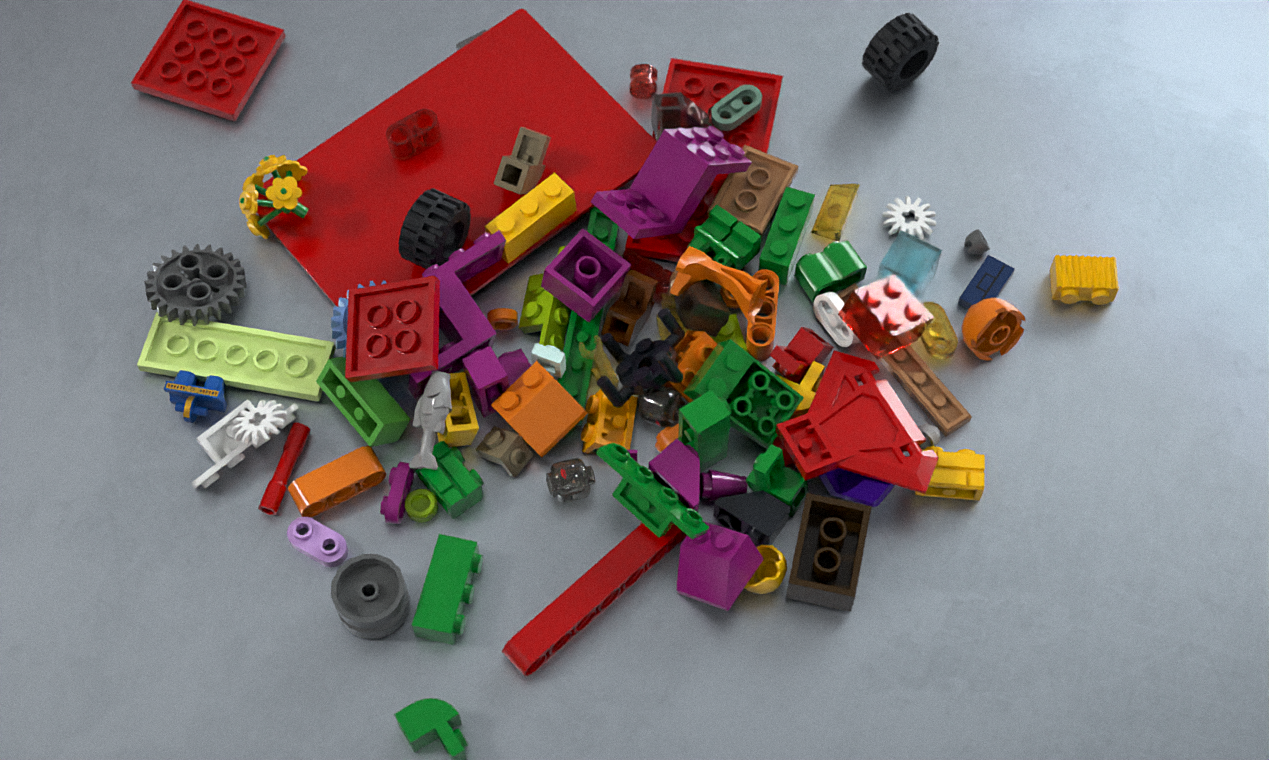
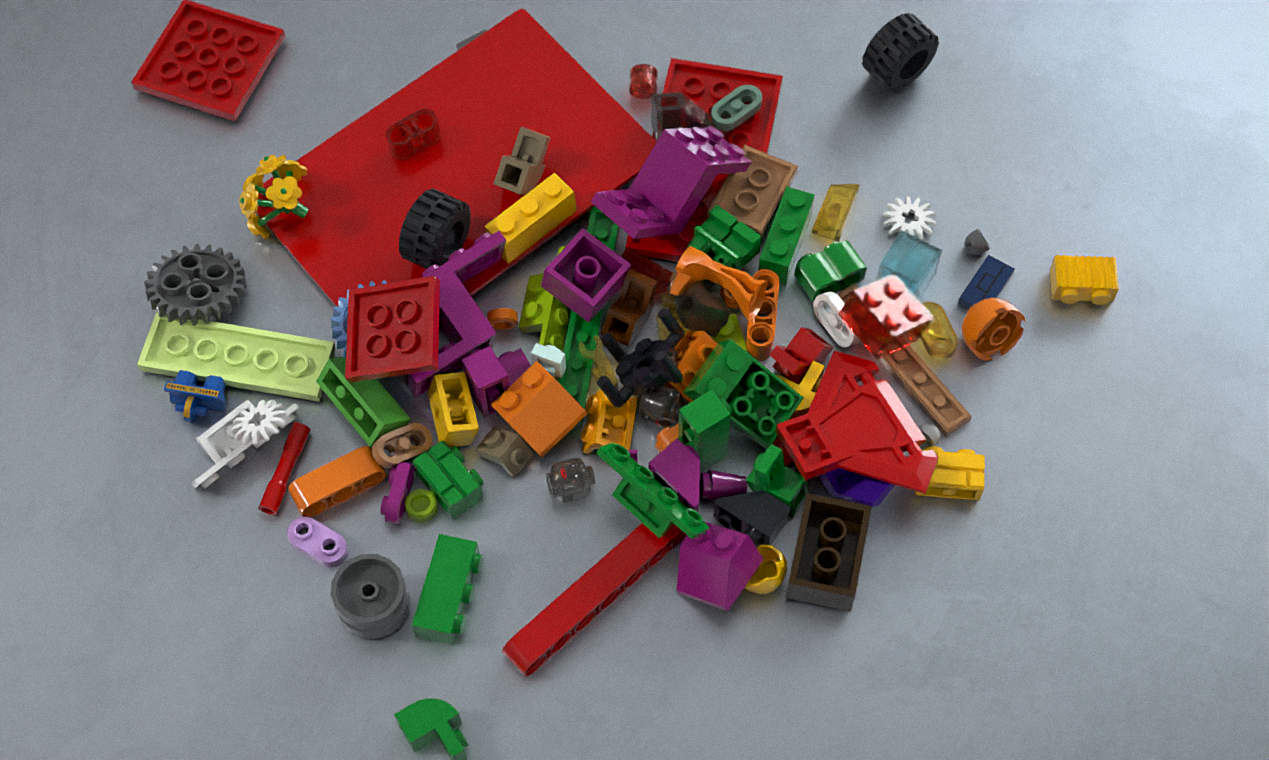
(399, 445): none -> medium nougat plate
(431, 416): light grey animal -> none

